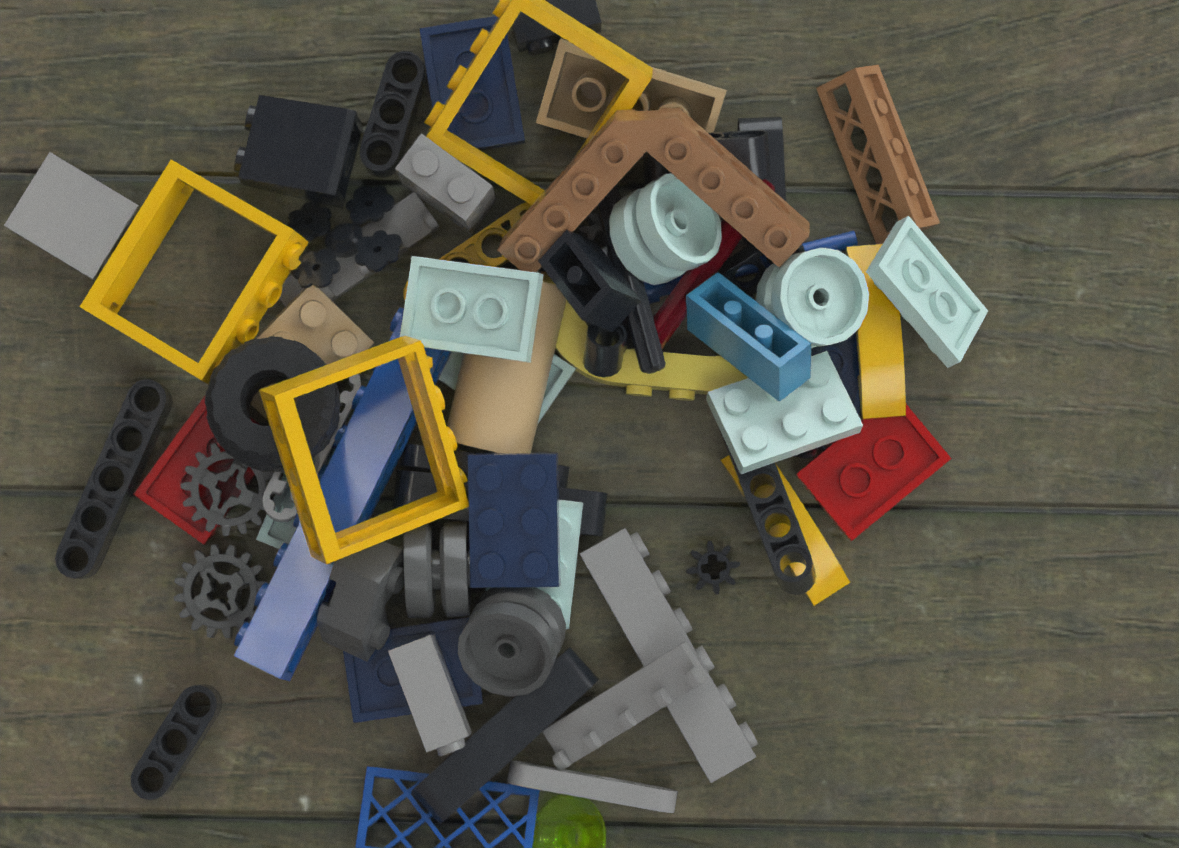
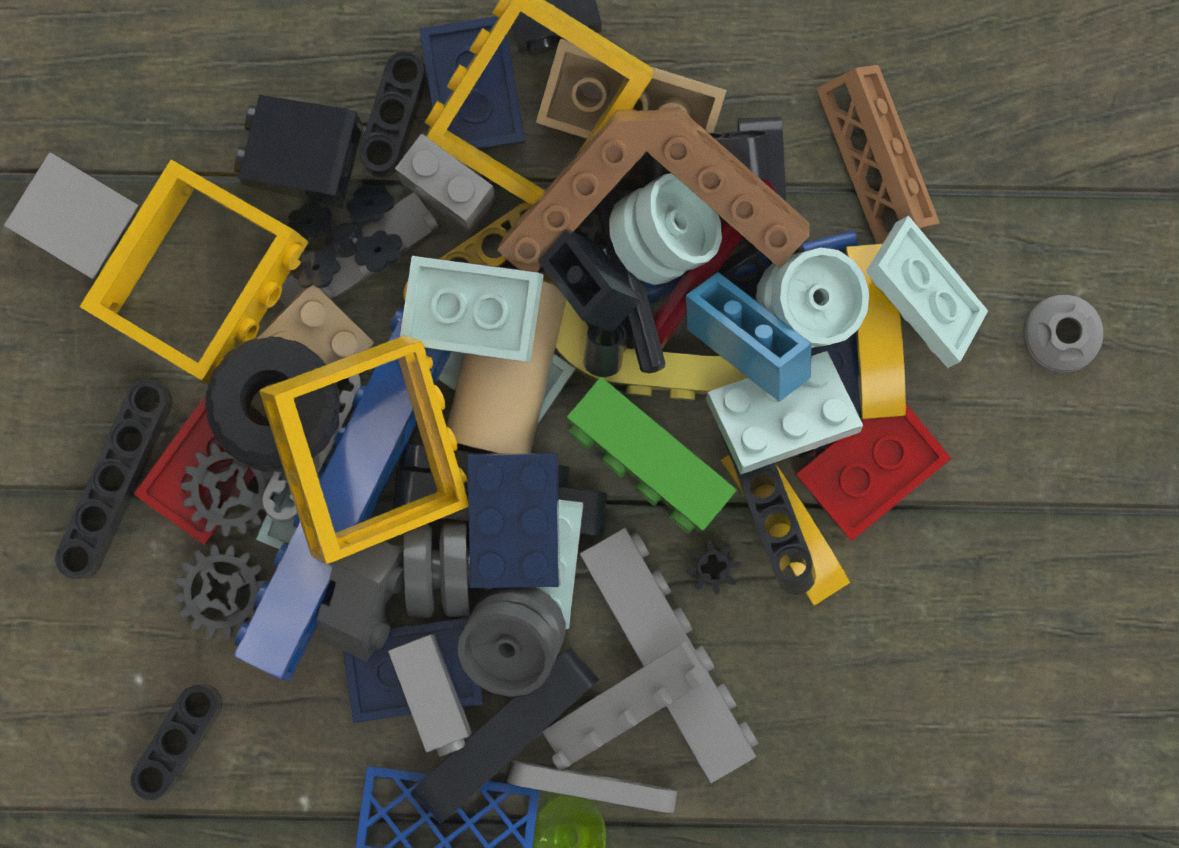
(650, 456): none -> bright green brick
(1042, 338): none -> light grey piece

